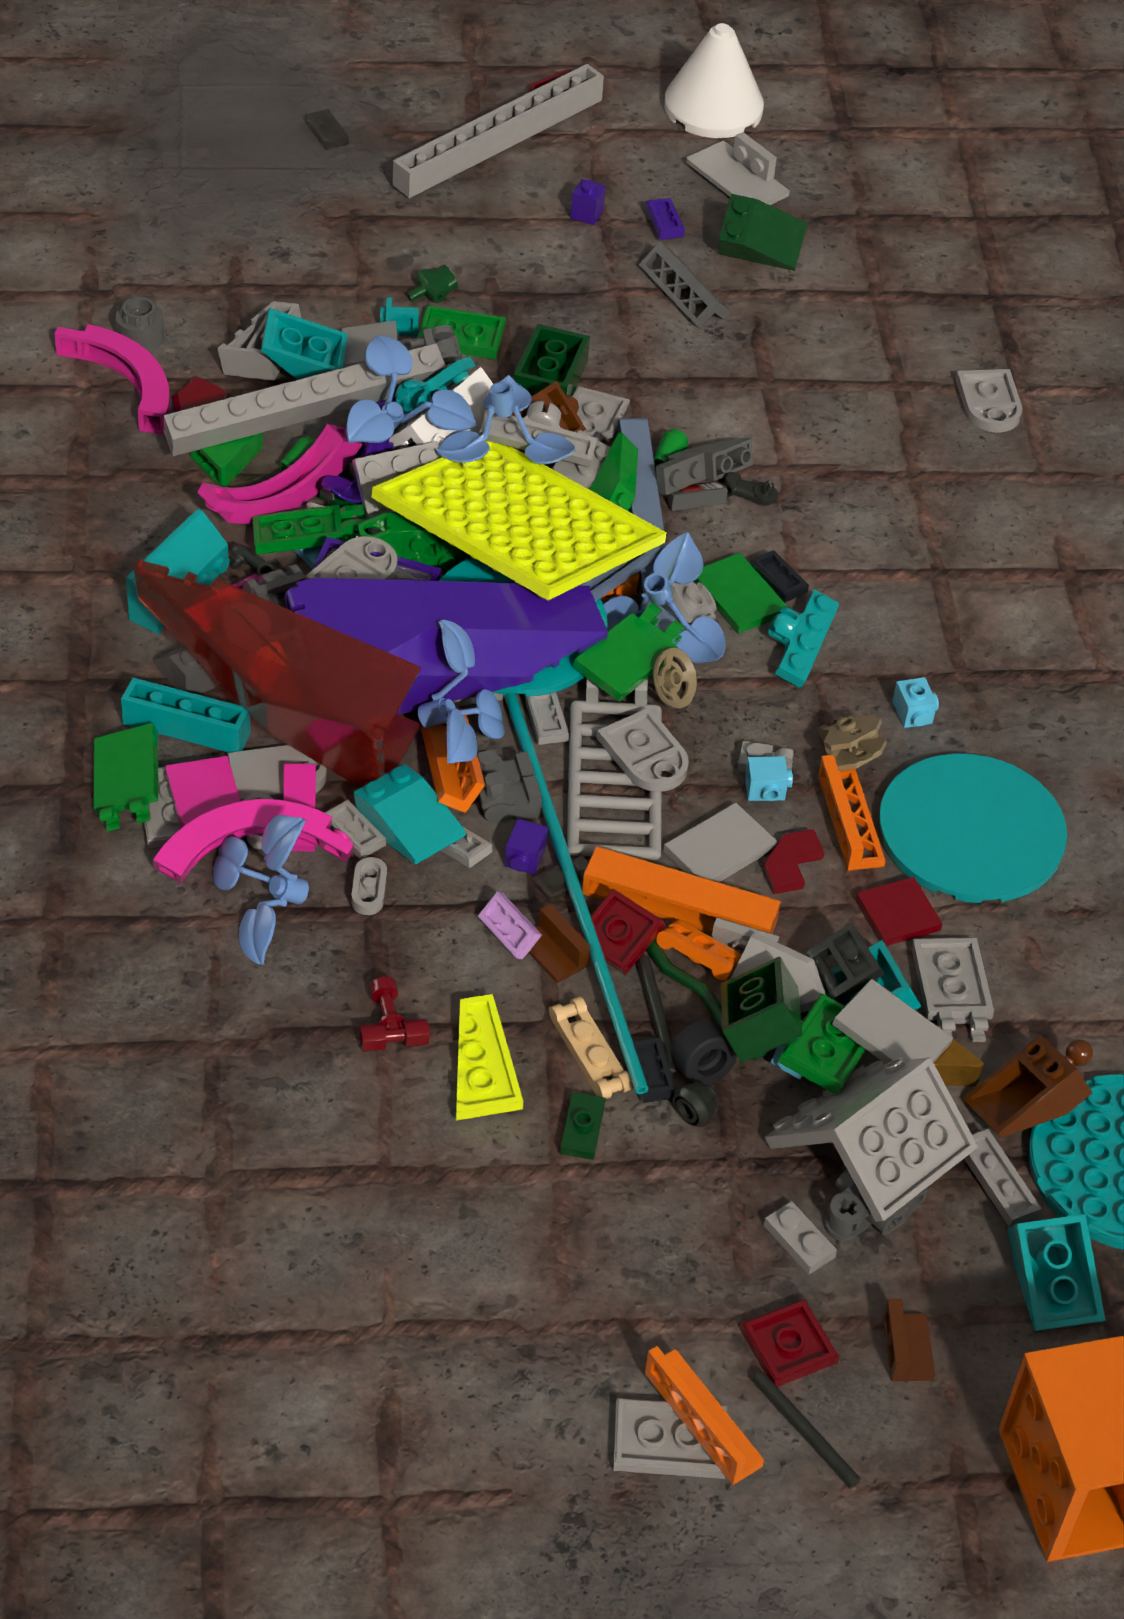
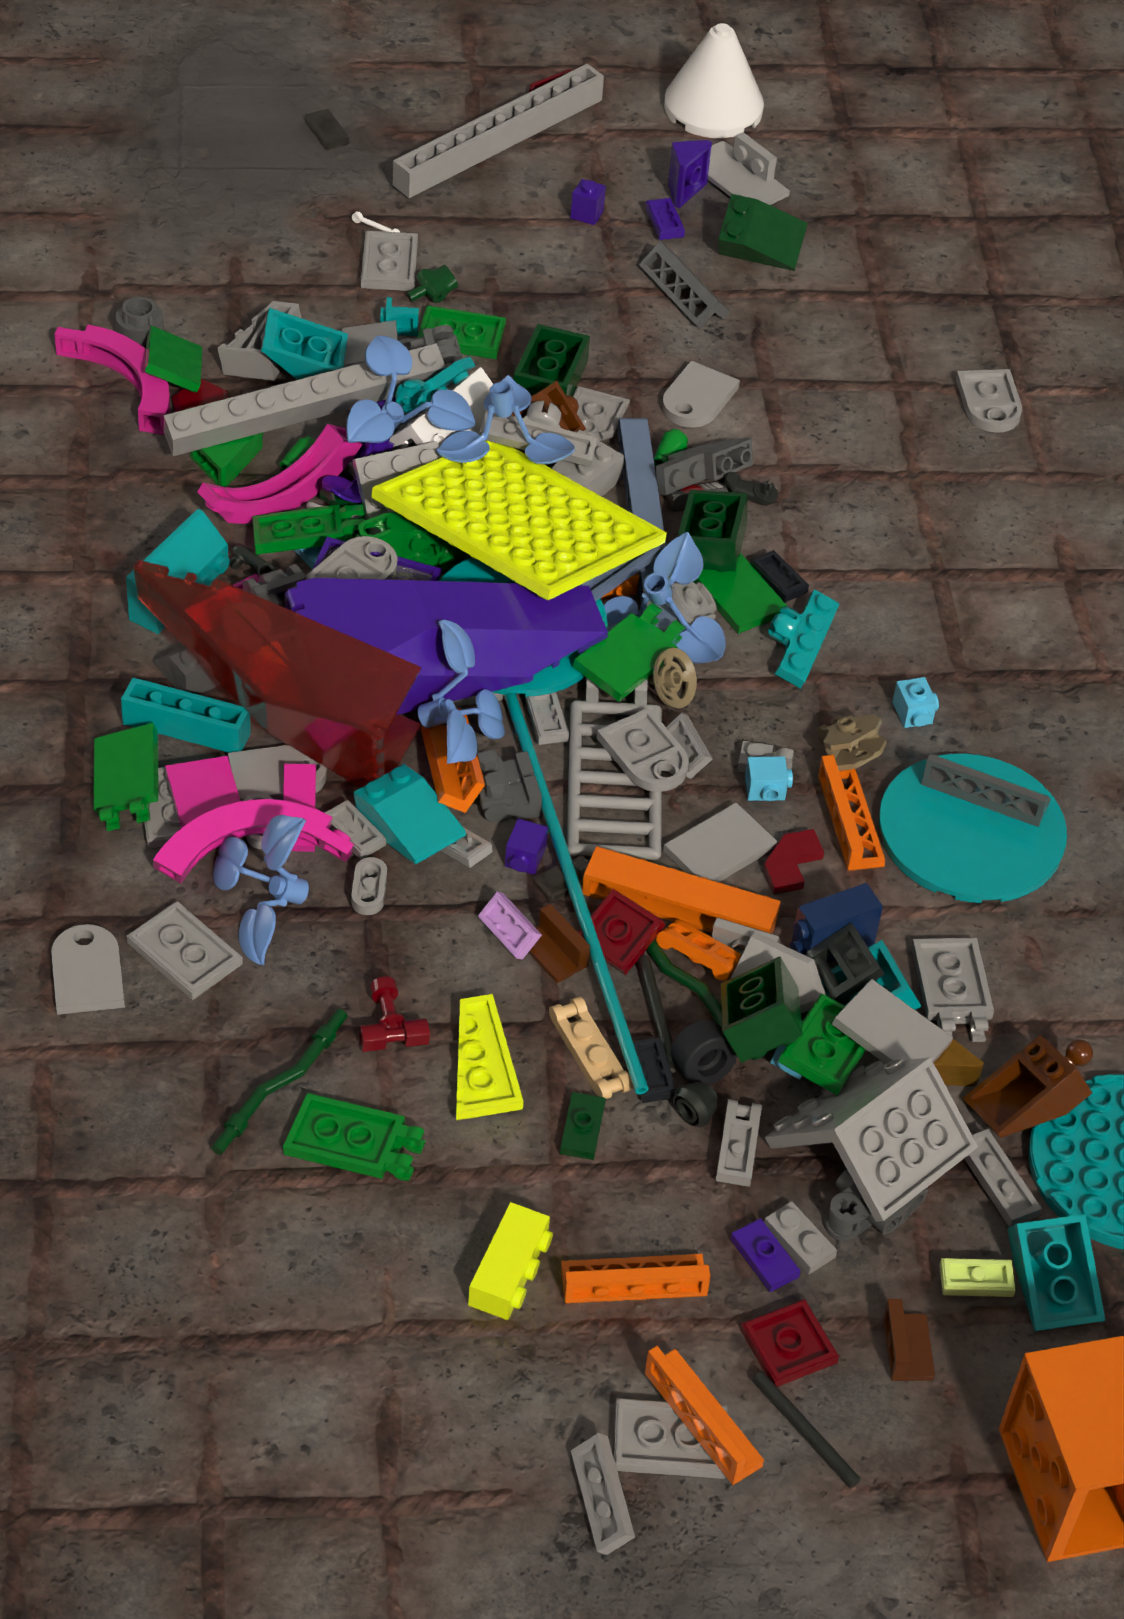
(87, 974): none -> light grey tile
(173, 359): none -> green tile
(184, 950): none -> light grey tile
(237, 1122): none -> dark green bar
(353, 1138): none -> green tile
(357, 217): none -> white hinge
(389, 260): none -> light grey tile
(510, 1261): none -> neon yellow brick
(602, 1494): none -> light grey plate
(618, 473): green slope -> none
(634, 1278): none -> orange fence
(688, 169): none -> dark purple slope
(689, 739): none -> light grey plate
(700, 393): none -> light grey tile
(716, 526): none -> dark green brick
(738, 1143): none -> light grey plate
(765, 1255): none -> dark purple plate
(830, 914): none -> dark blue brick
(898, 911): dark red tile -> none
(977, 1277): none -> yellowish green plate
(985, 790): none -> dark grey fence

